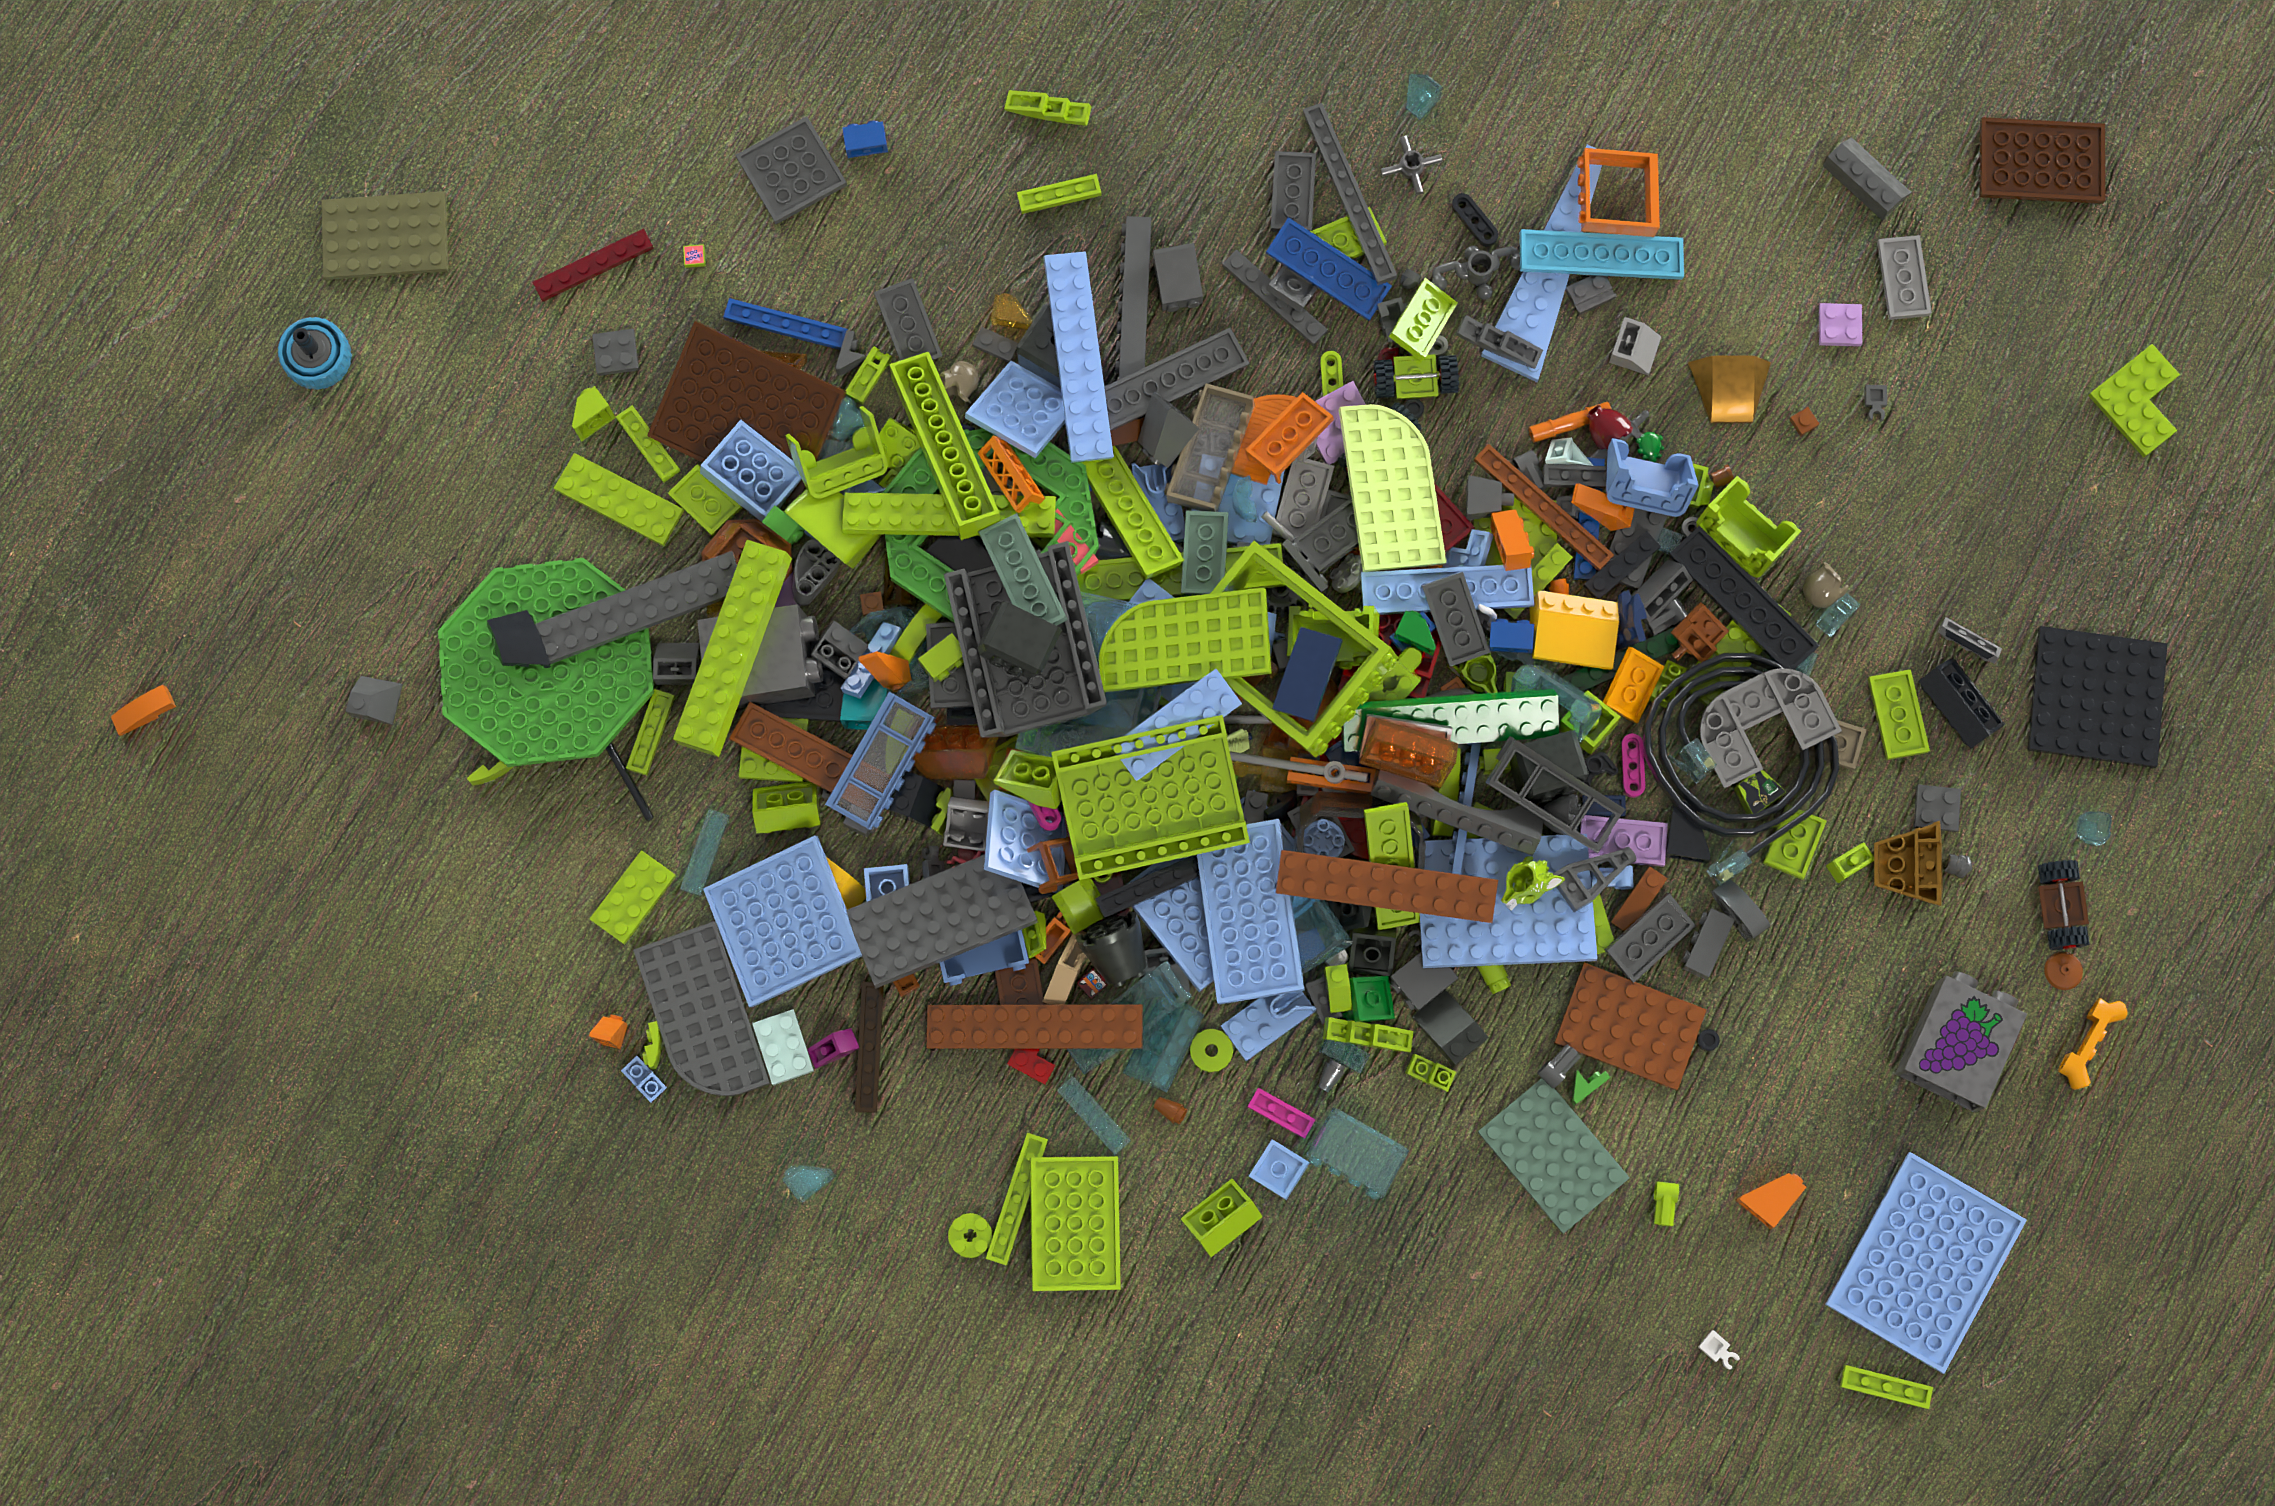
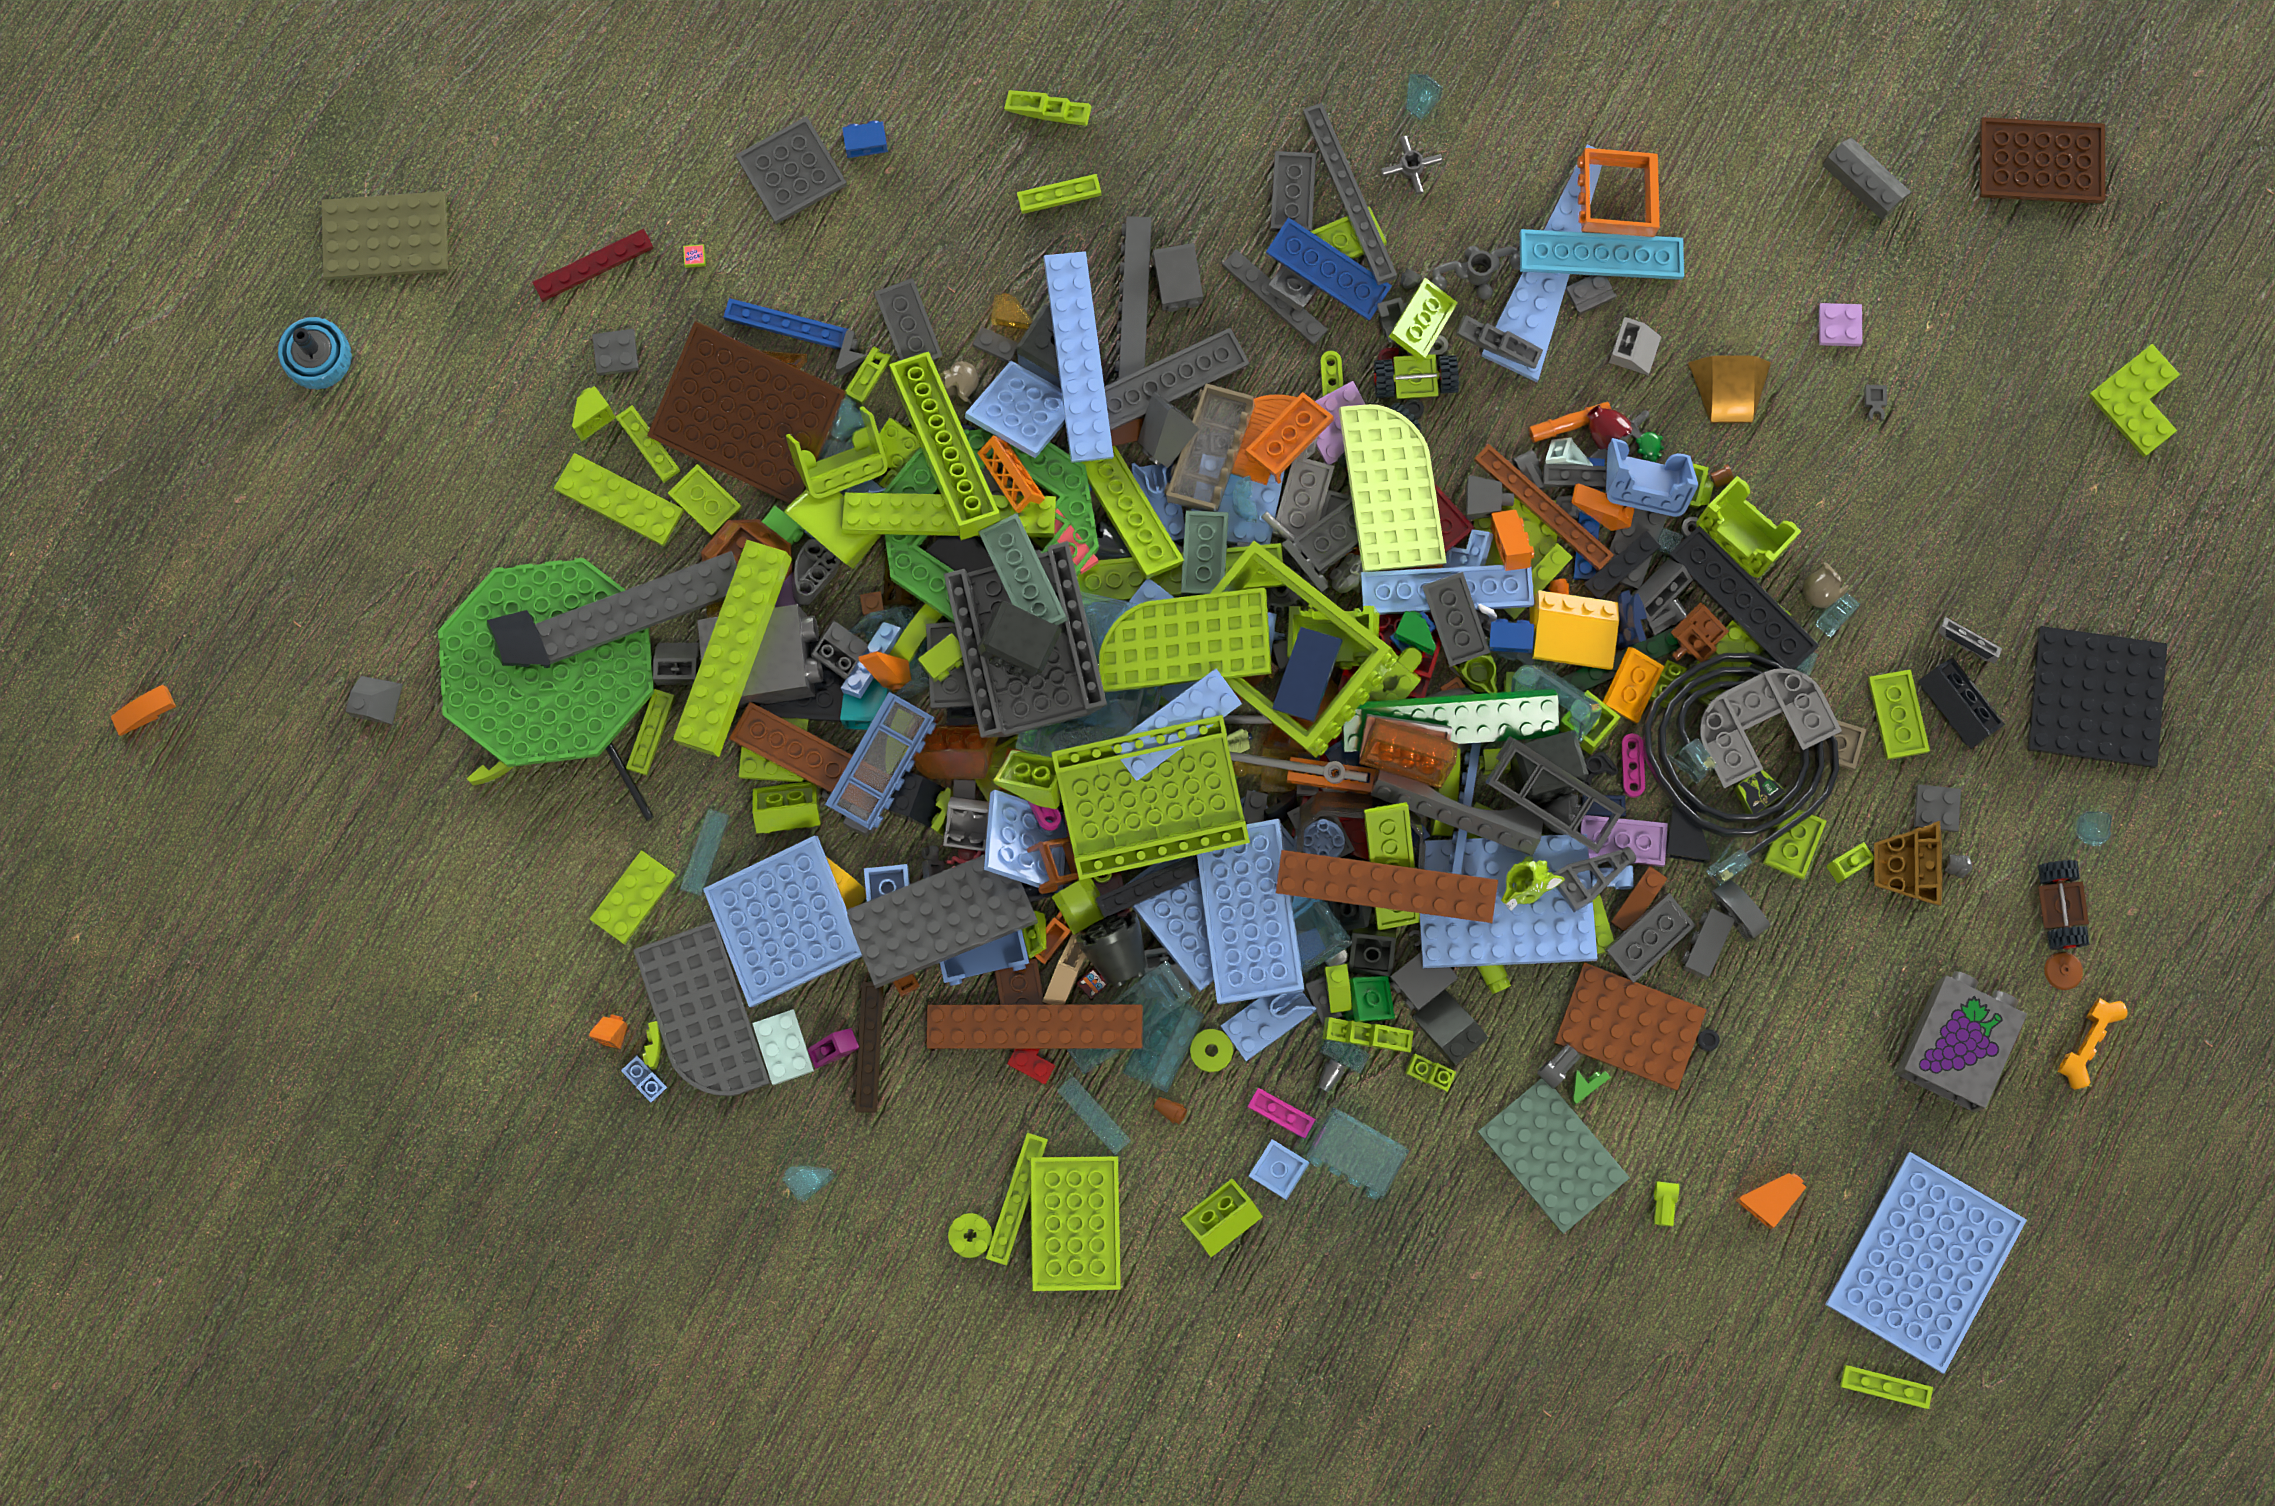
(751, 471): light blue slope -> none
(1470, 212): black plate -> none
(1716, 1347): white plate -> none
(1804, 421): dark orange plate -> none
(1904, 277): light grey plate -> none

